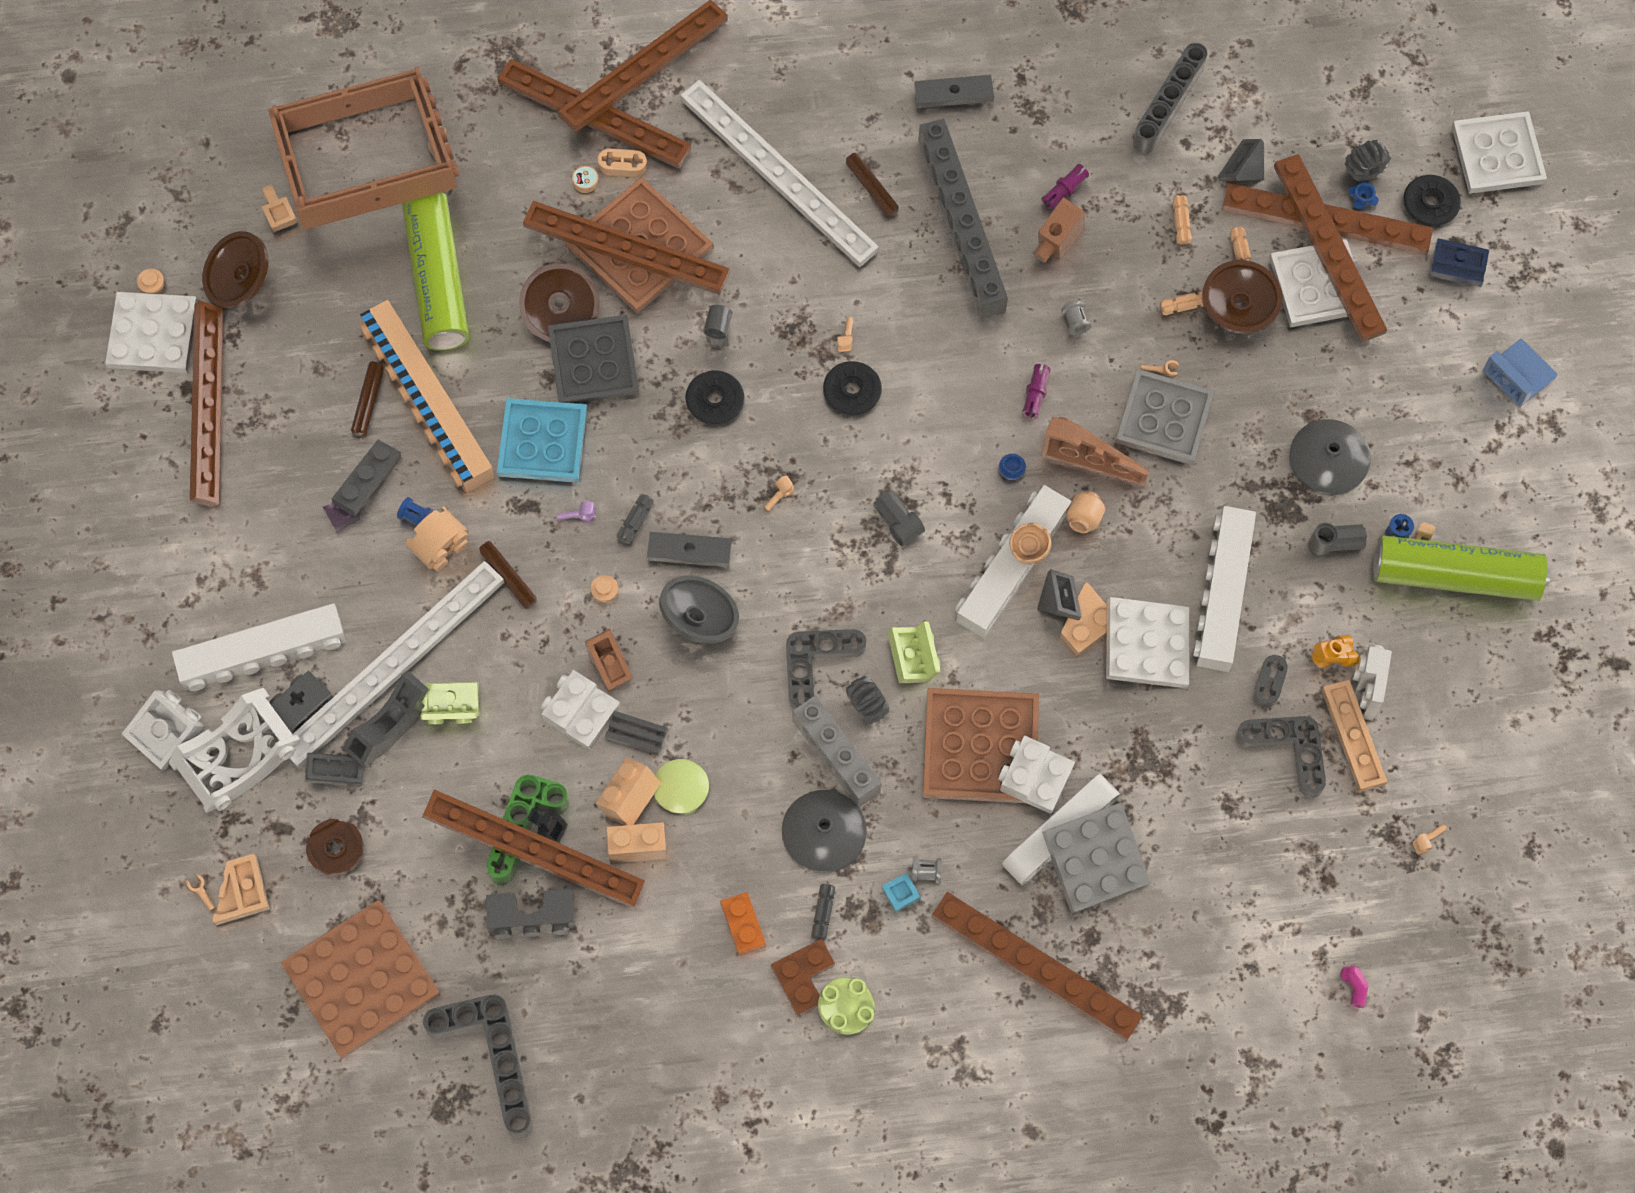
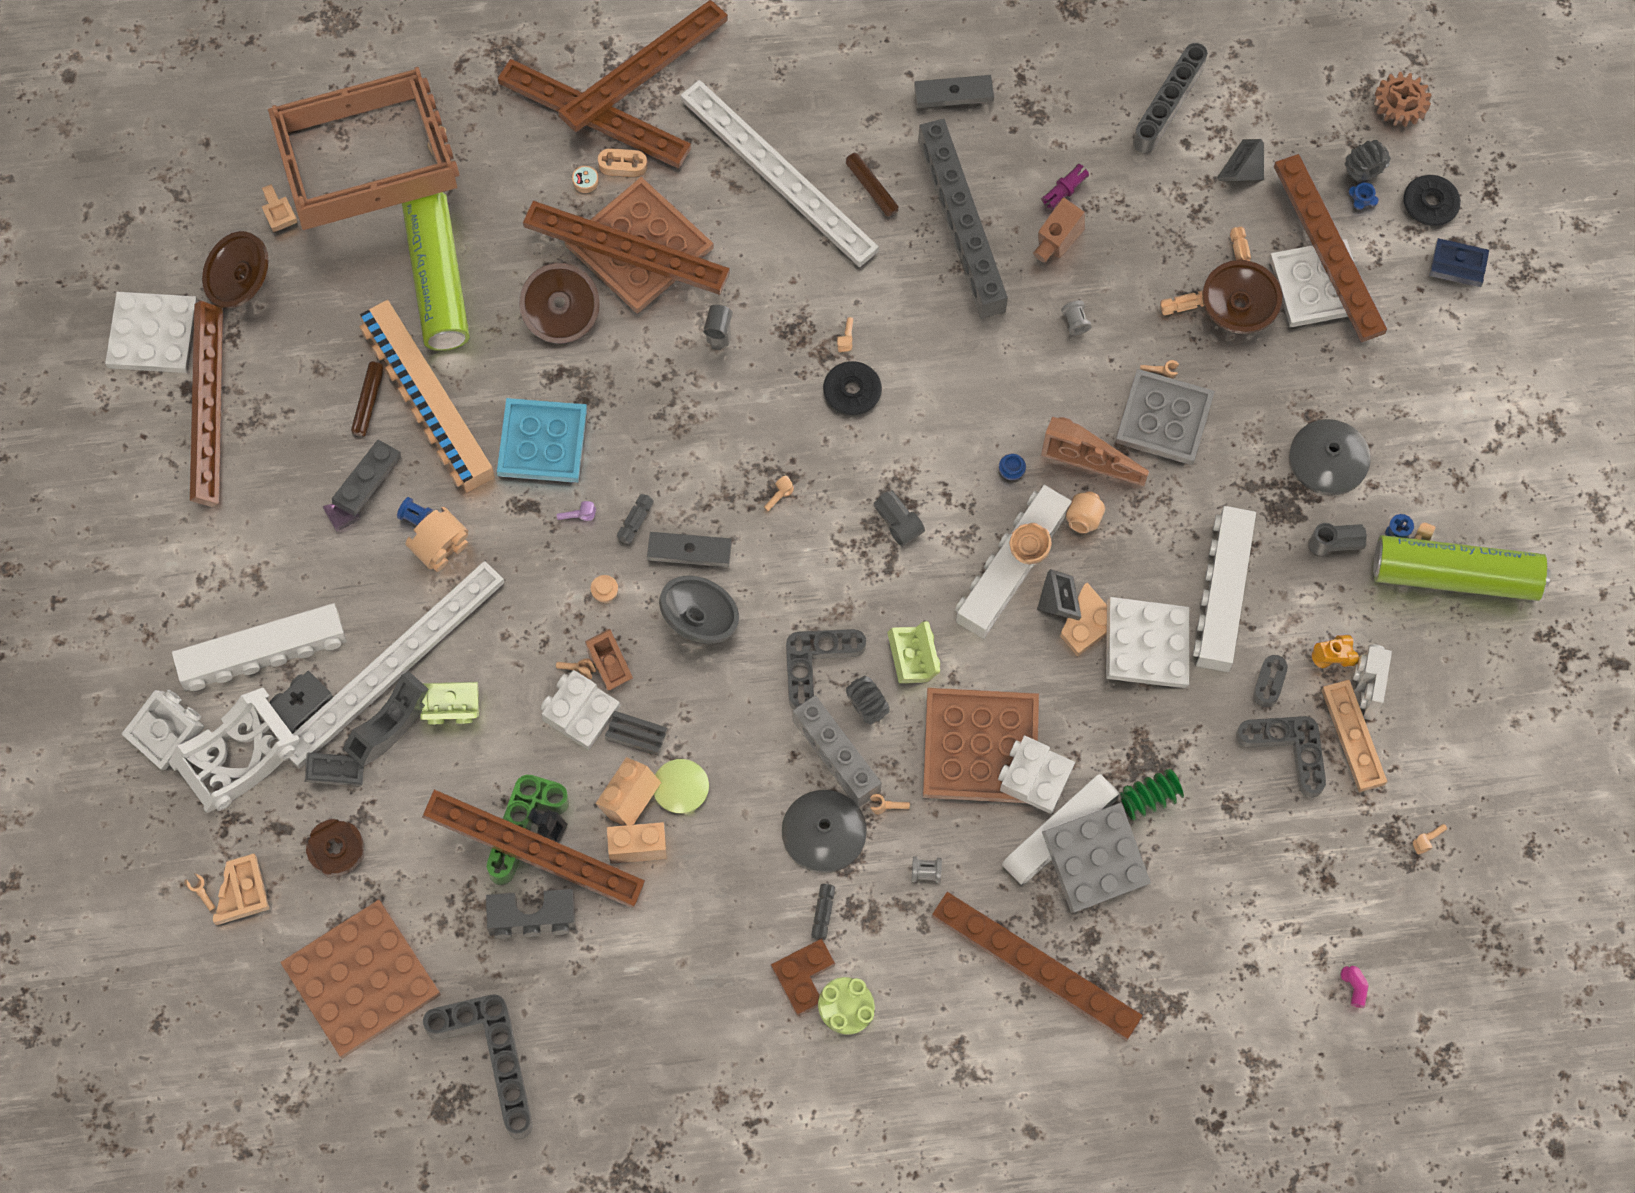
(150, 281): light nougat plate -> none
(509, 575): reddish brown axle -> none
(584, 667): none -> light nougat hand
(593, 359): dark grey plate -> none
(717, 412): black wheel -> none
(743, 923): orange plate -> none
(887, 804): none -> light nougat hand
(901, 892): medium azure plate -> none
(1036, 391): magenta pin -> none
(1150, 793): none -> green piece
(1182, 220): light nougat axle -> none
(1348, 222): dark orange plate -> none
(1402, 99): none -> nougat gear
(1499, 152): white plate -> none
(1519, 372): medium blue bracket -> none

